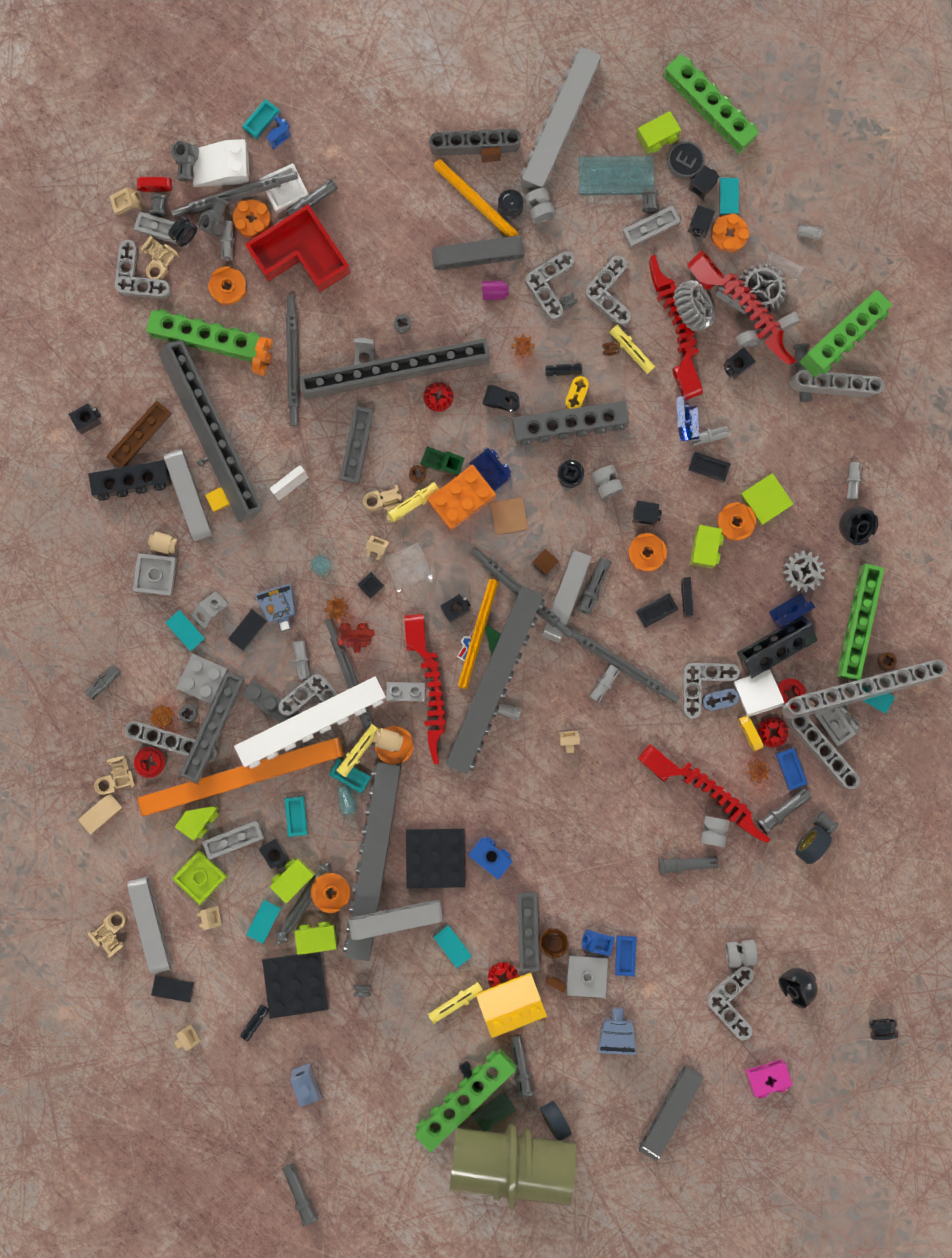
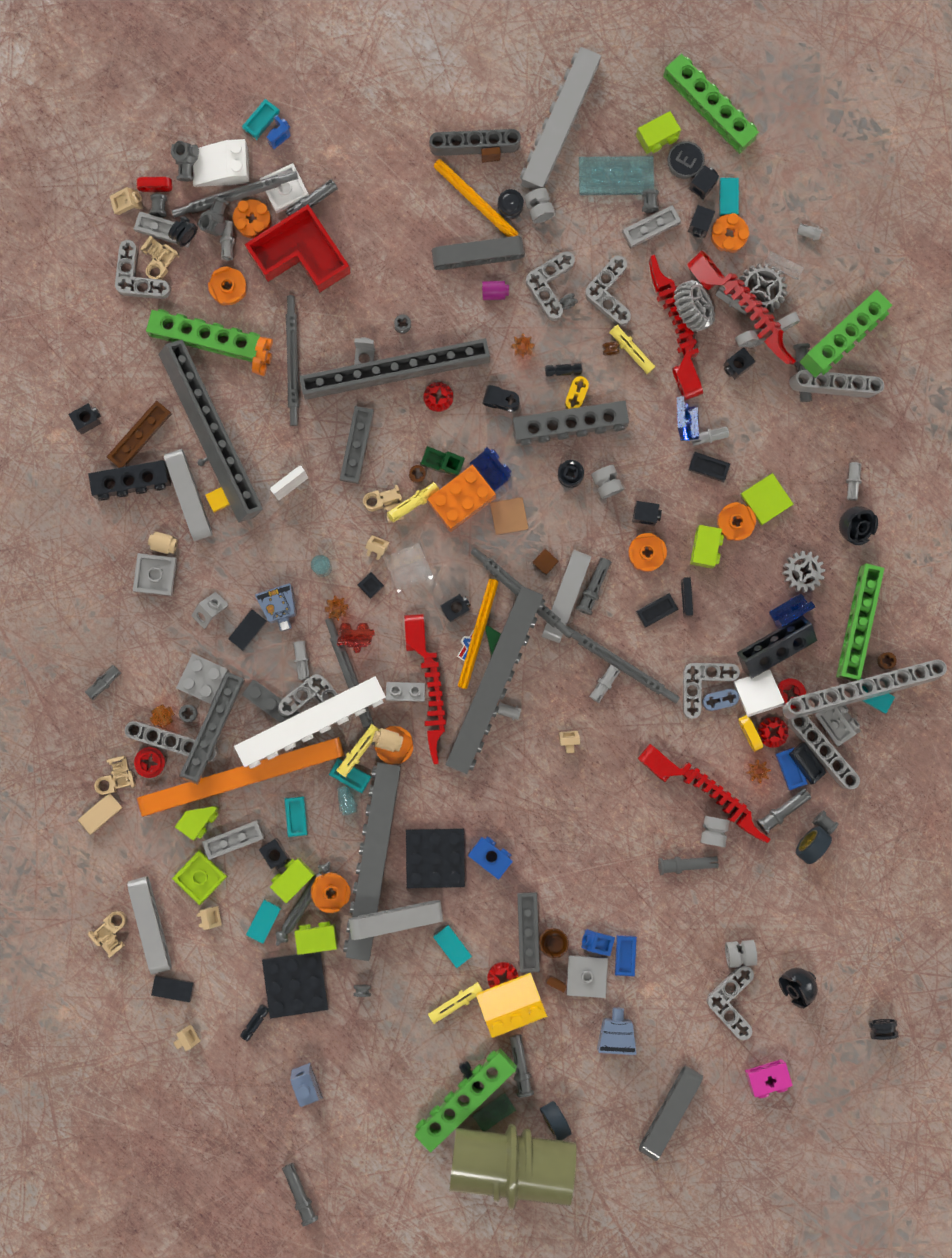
(185, 630): teal tile -> none
(807, 763): none -> black tile

